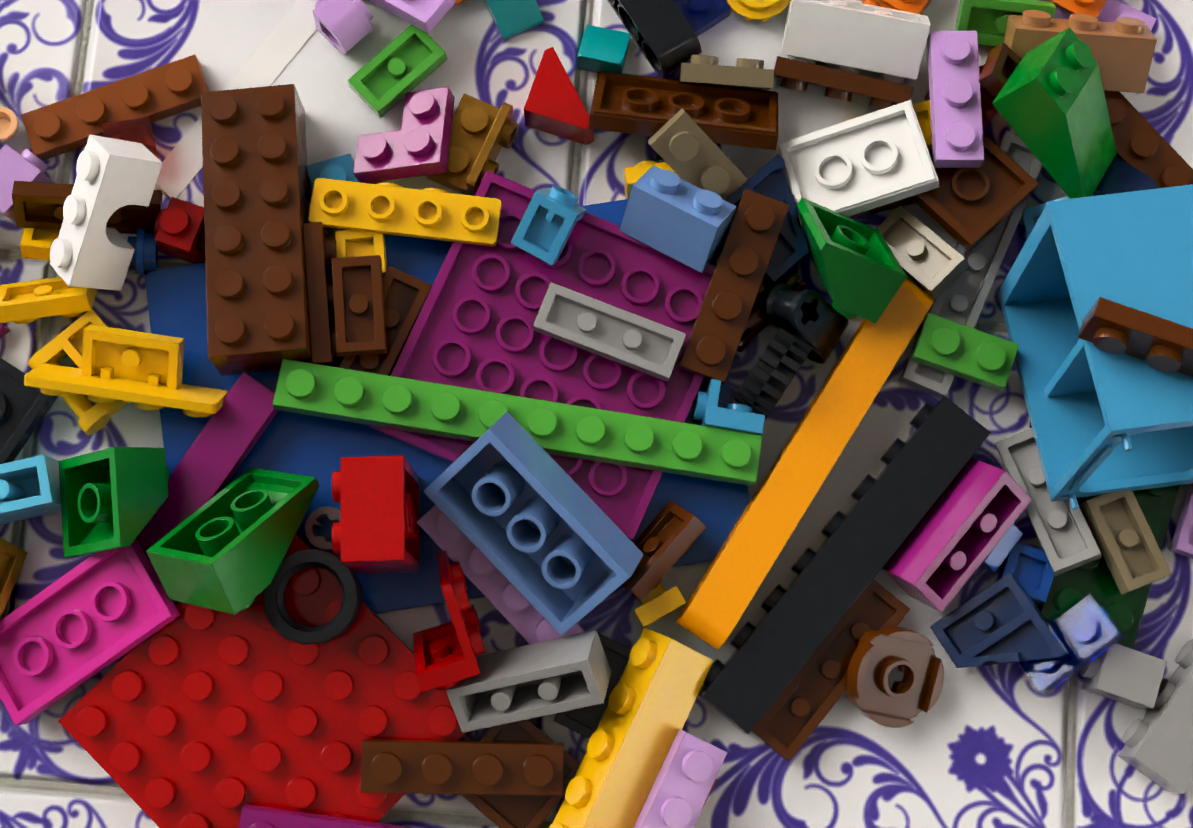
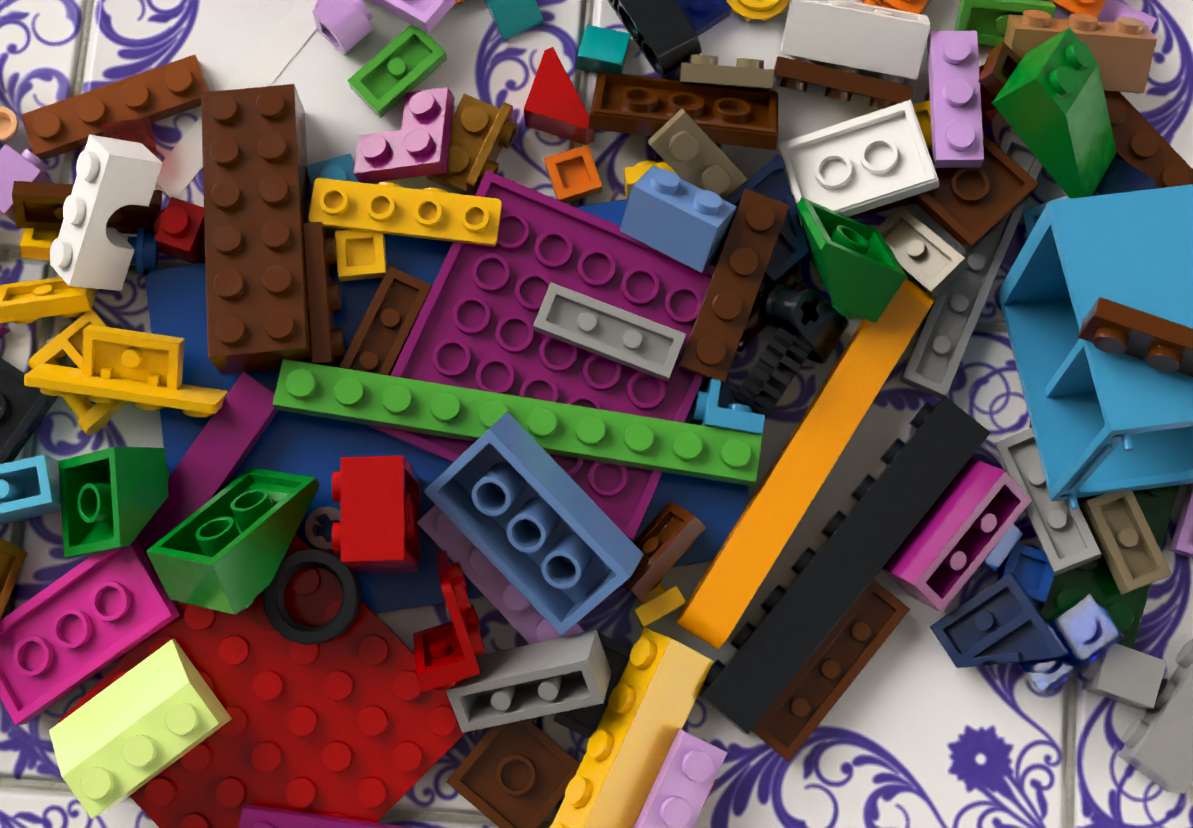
(135, 729): none -> yellowish green slope
(359, 305): reddish brown plate -> none
(462, 767): reddish brown plate -> none
(548, 223): dark azure bracket -> none
(573, 174): none -> orange plate
(869, 672): reddish brown plate -> none
(964, 352): bright green plate -> none

